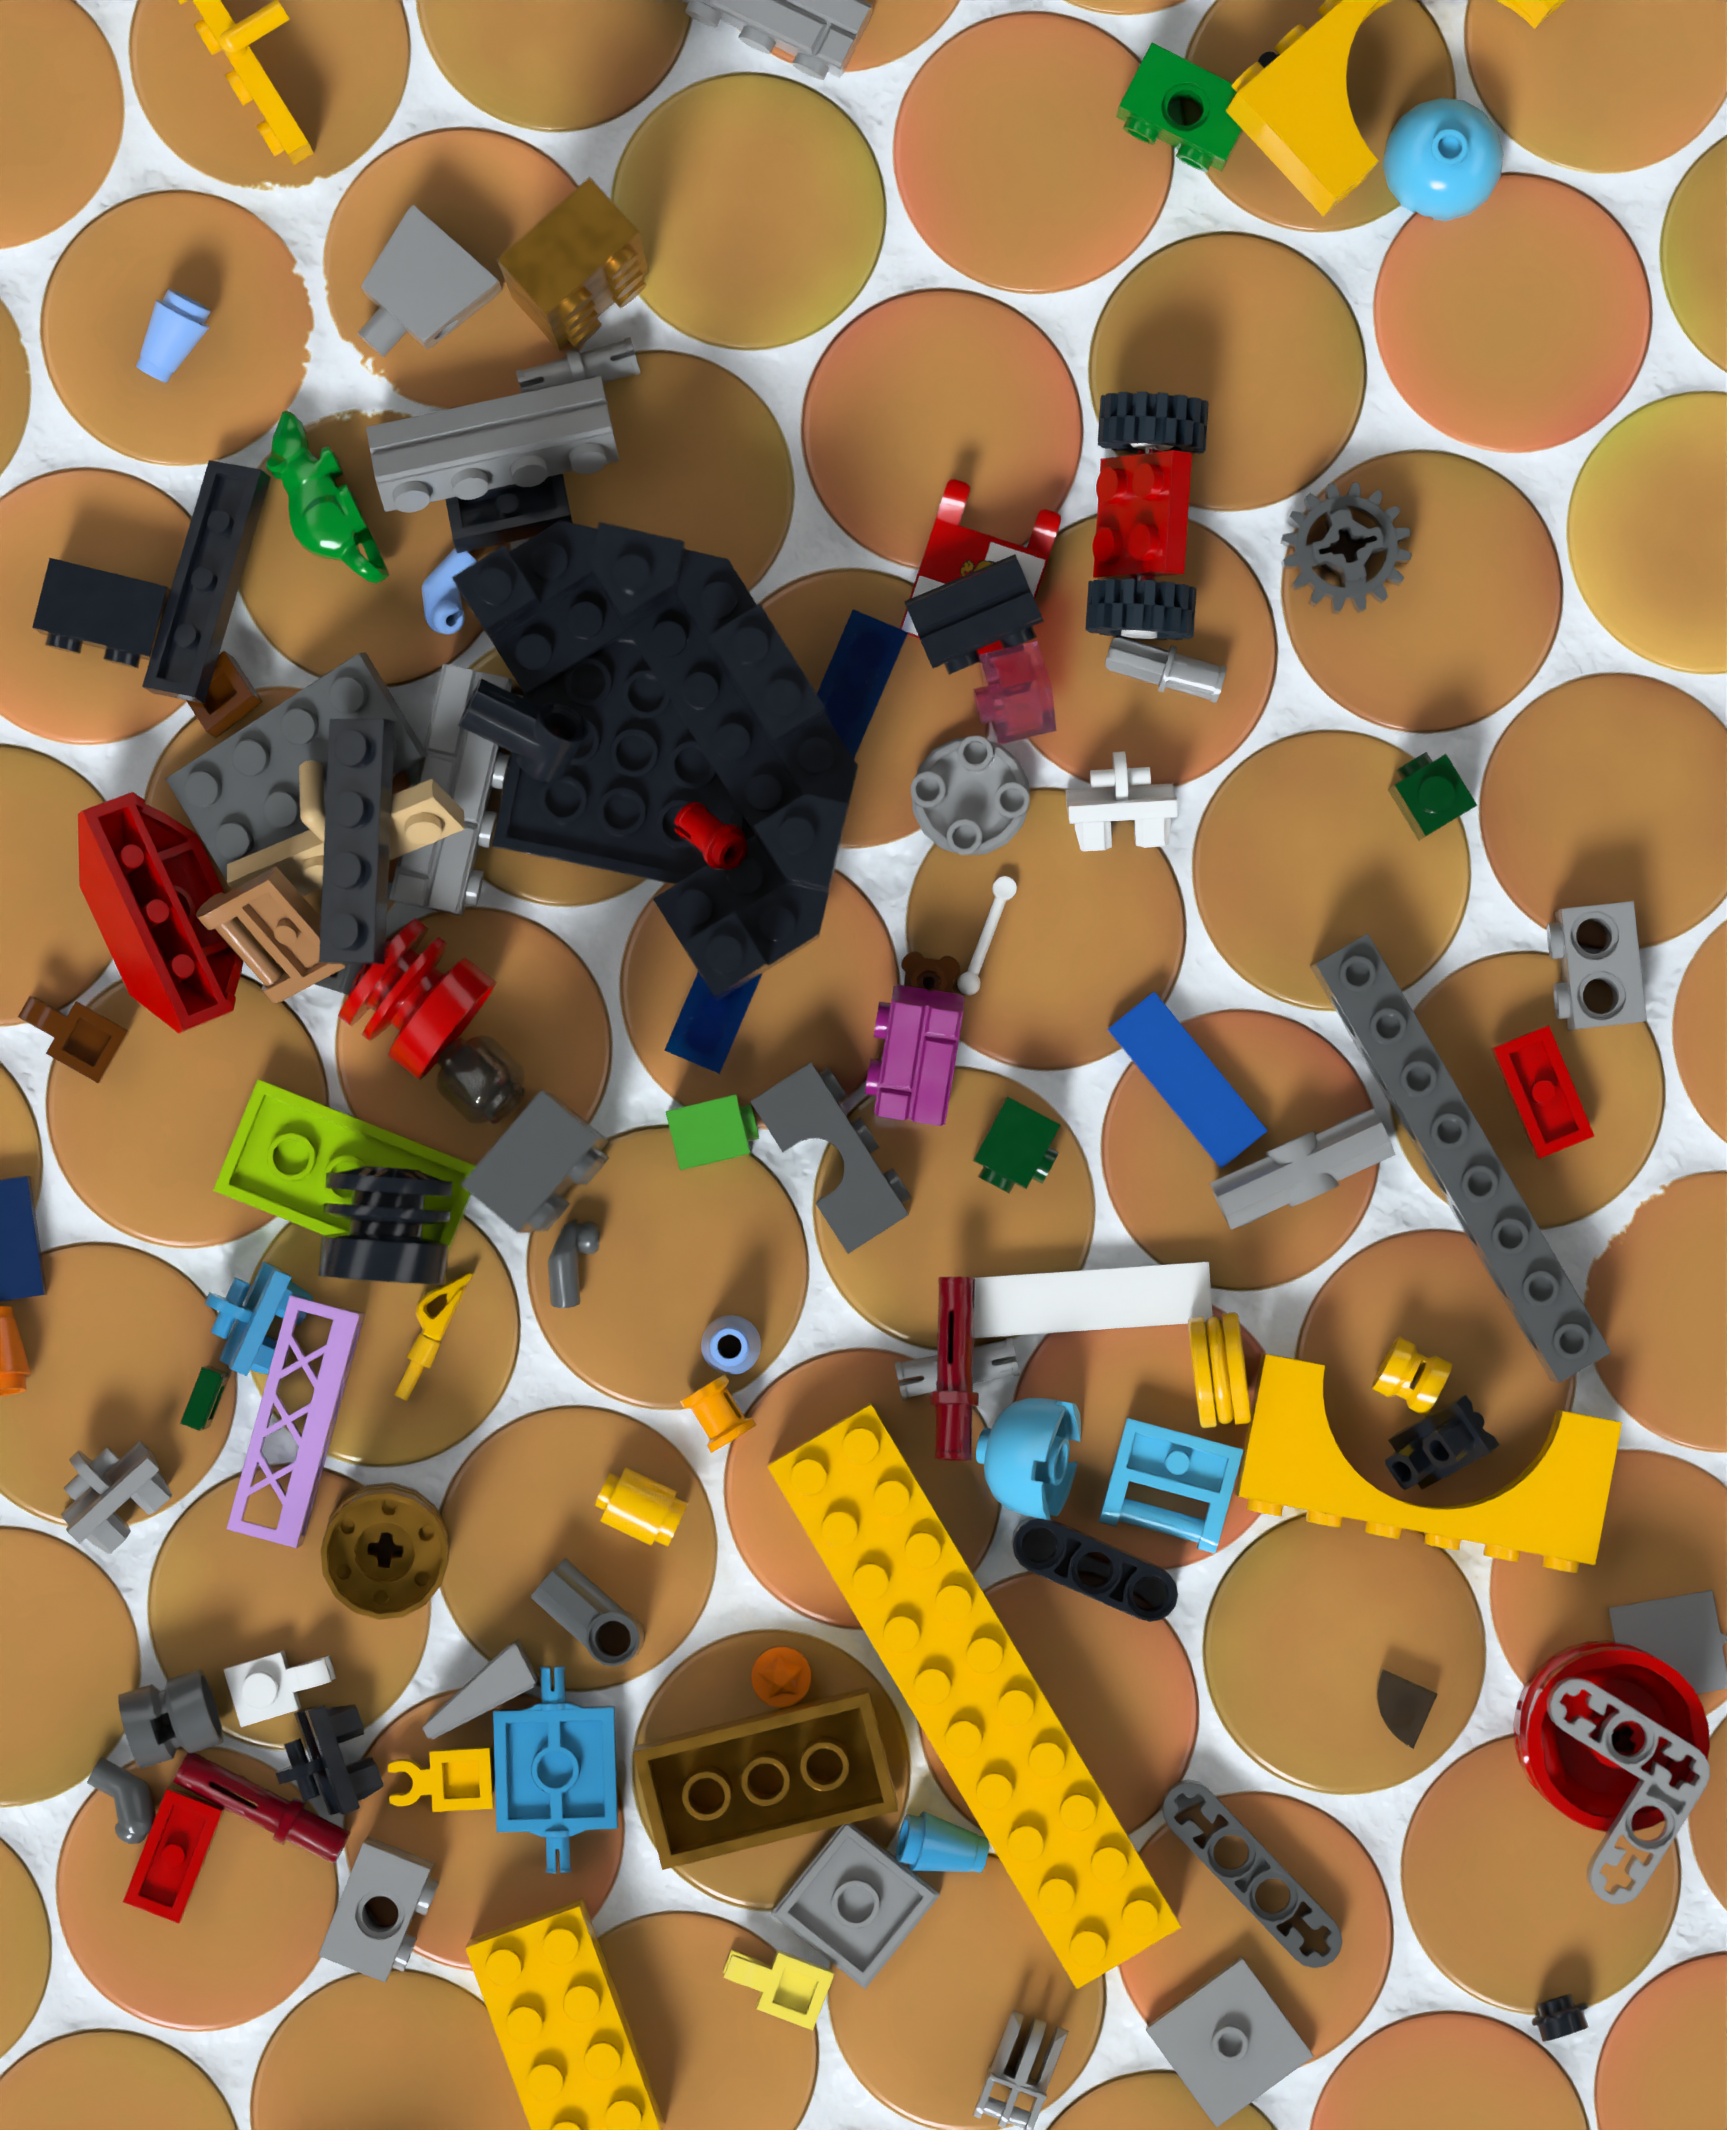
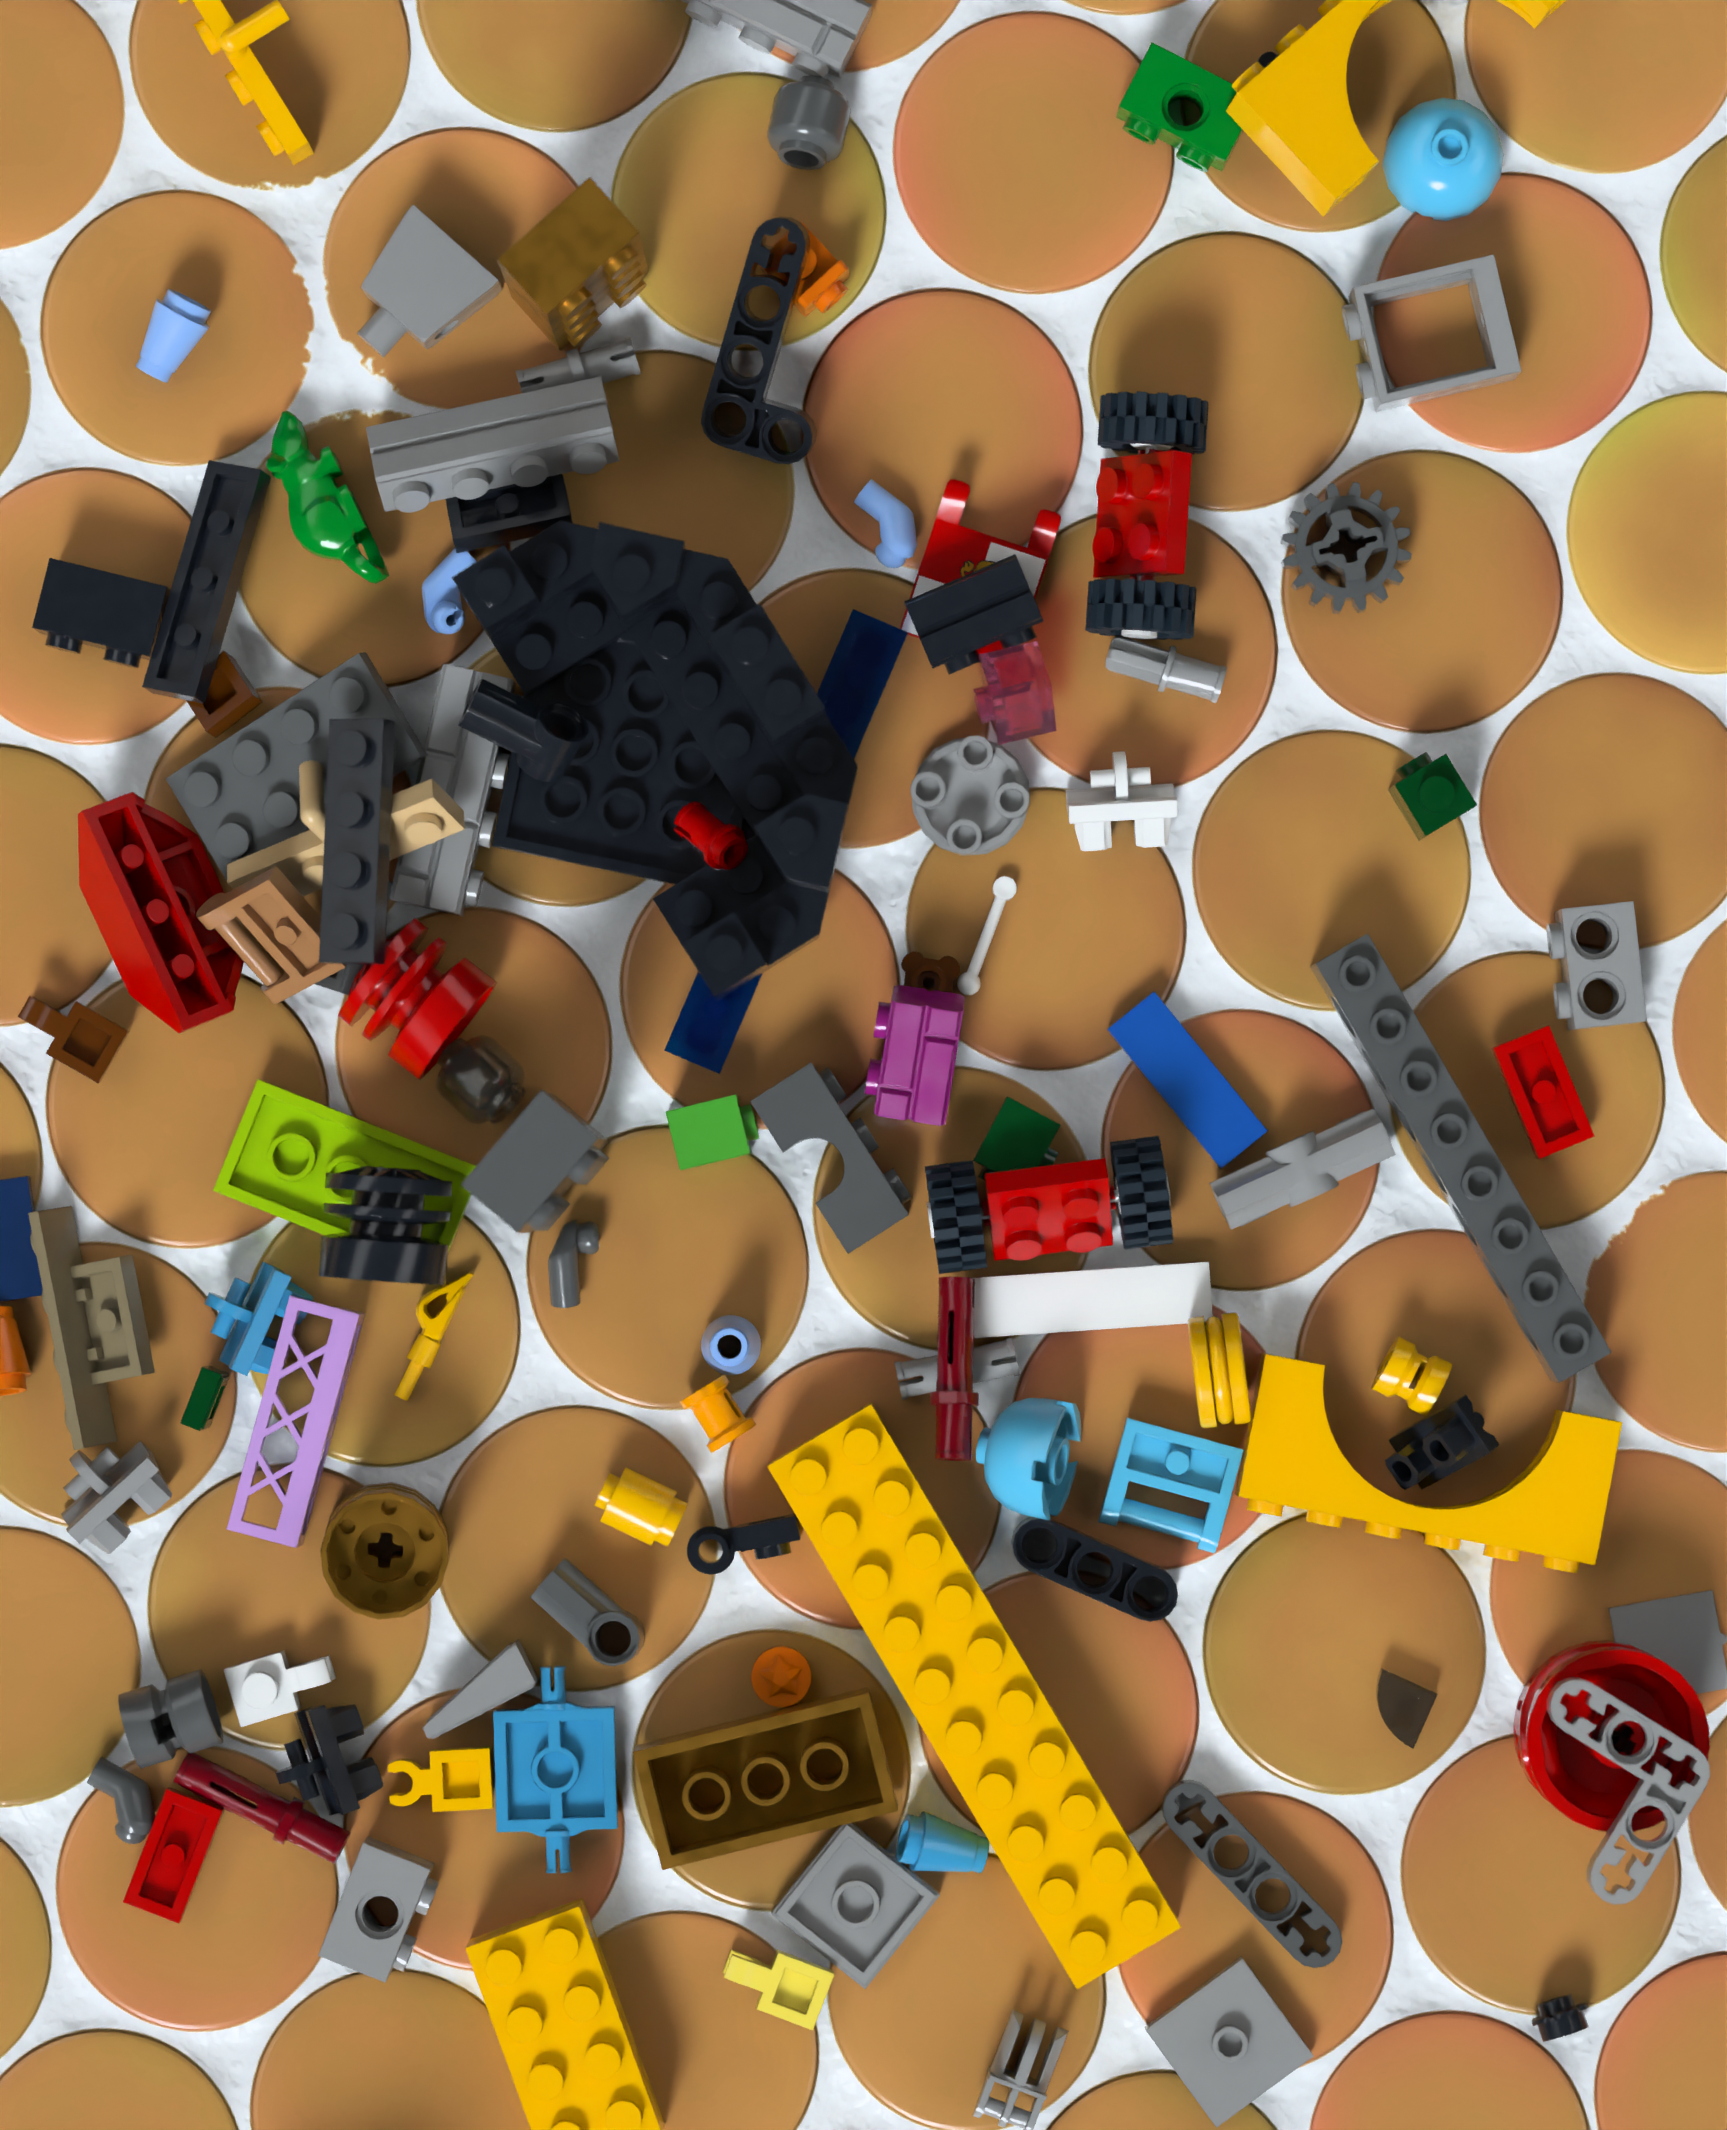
(92, 1321): none -> dark tan bracket
(766, 1537): none -> black plate
(767, 337): none -> black beam
(808, 123): none -> dark grey head
(821, 279): none -> orange bracket
(895, 522): none -> light blue arm
(1050, 1207): none -> plate
(1491, 319): none -> light grey window

